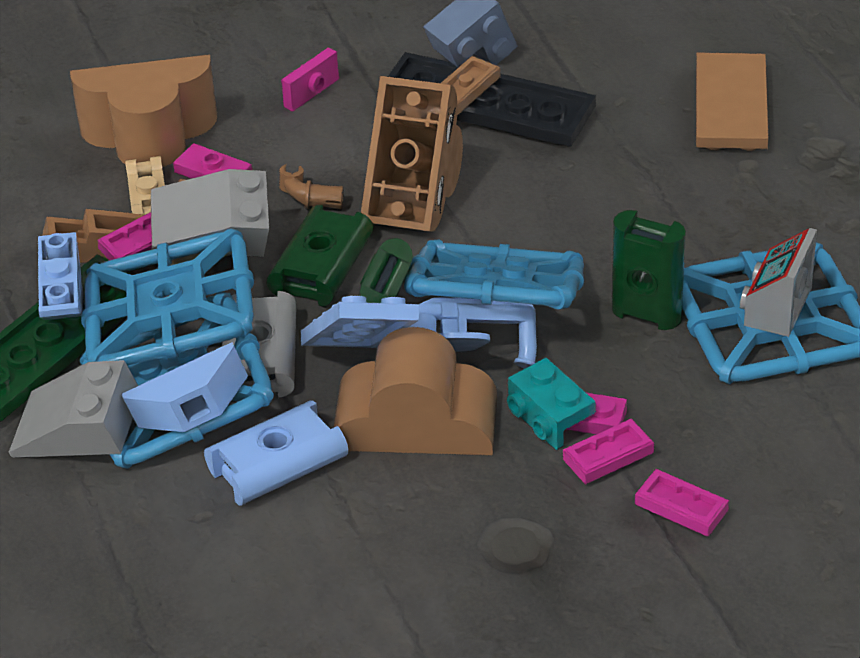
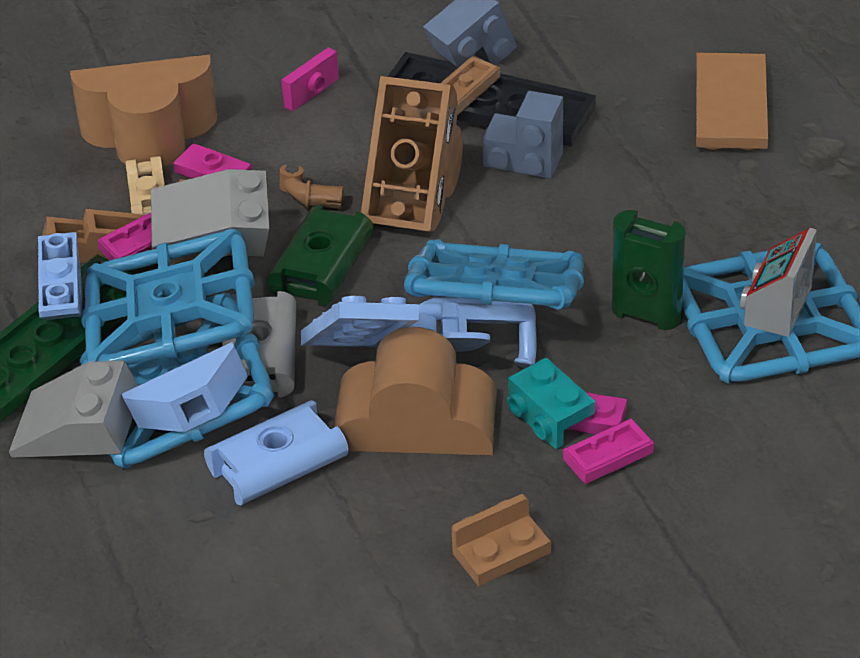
(386, 271): dark green piece -> none
(498, 540): none -> medium nougat bracket
(530, 140): none -> sand blue brick
(681, 502): dark pink plate -> none

